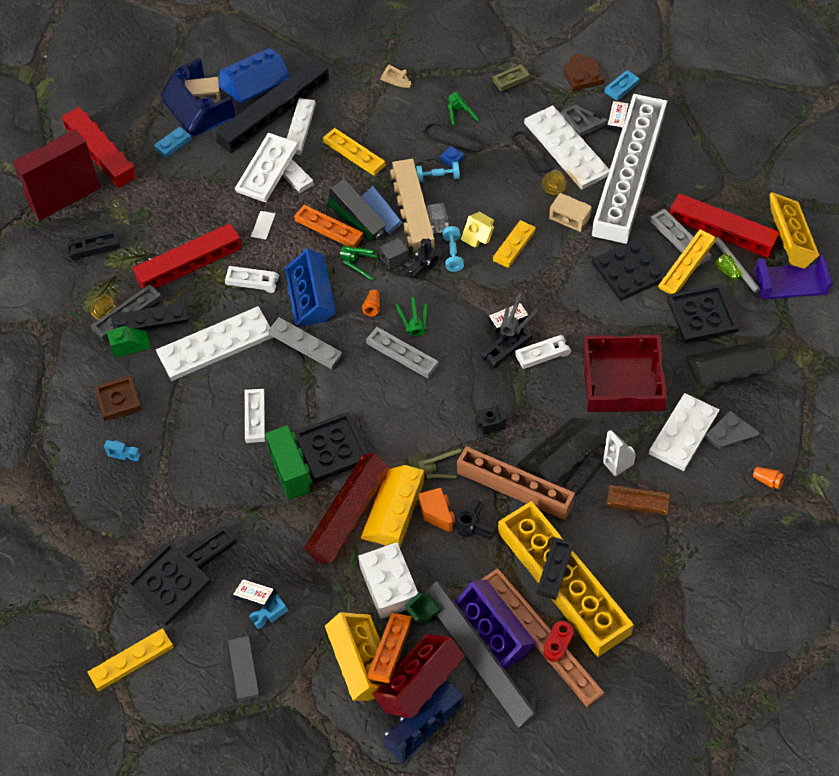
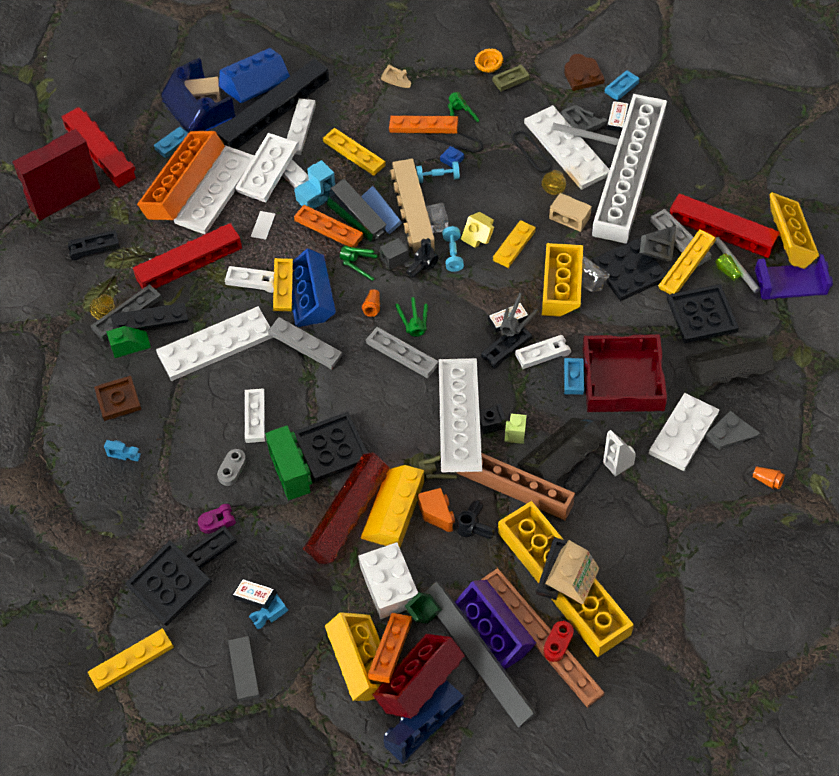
(181, 175): none -> orange brick
(209, 522): none -> magenta plate
(214, 190): none -> white plate
(233, 466): none -> light grey plate
(282, 284): none -> yellow plate
(317, 188): none -> medium azure brick
(423, 124): none -> orange plate
(459, 416): none -> white plate
(489, 60): none -> light orange hat
(515, 429): none -> yellowish green brick
(562, 279): none -> yellow slope
(573, 572): none -> tan slope
(574, 376): none -> dark azure plate
(583, 133): none -> light grey bar
(593, 276): none -> clear slope
(638, 500): clear orange plate -> none
(659, 244): none -> dark grey wing

